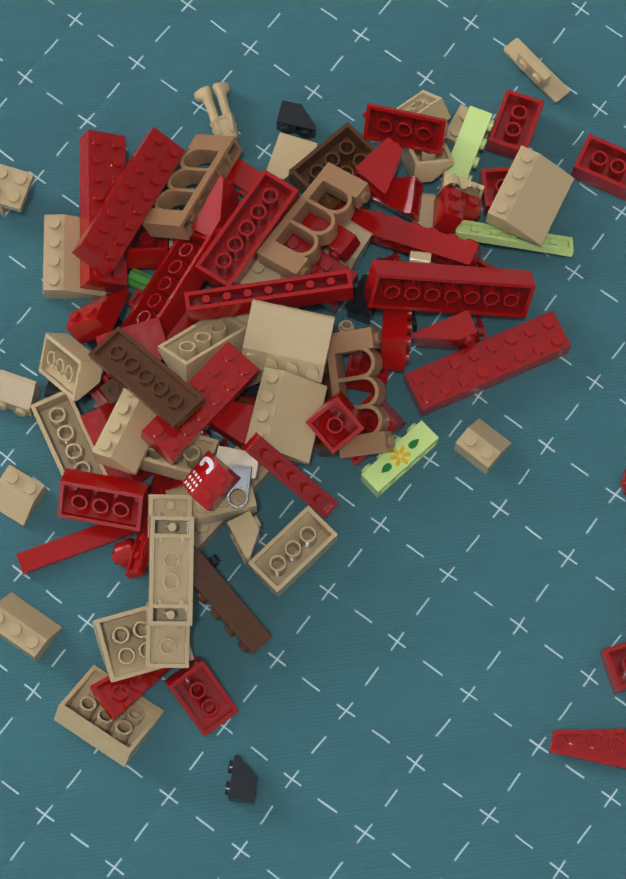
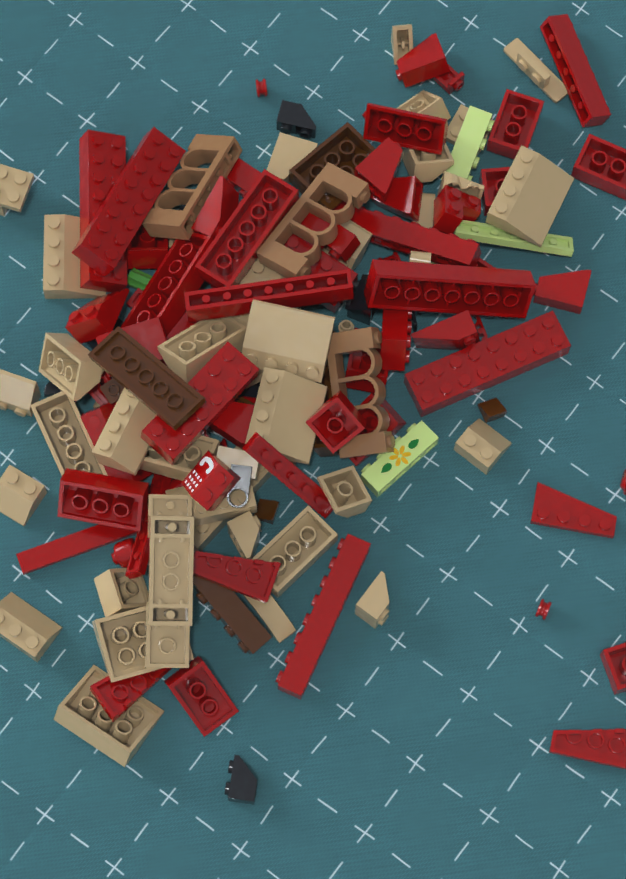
(119, 592): none -> tan slope
(224, 124): tan piece -> none
(242, 575): none -> red wing
(261, 87): none -> red bush
(267, 510): none -> reddish brown slope
(273, 617): none -> tan slope
(323, 618): none -> red brick
(345, 492): none -> tan slope
(374, 603): none -> tan slope
(401, 40): none -> tan slope
(422, 62): none -> red slope
(451, 80): none -> red bracket
(492, 410): none -> reddish brown slope
(543, 609): none -> red bush
(563, 290): none -> red slope
(564, 512): none -> red wing
(575, 70): none -> red brick

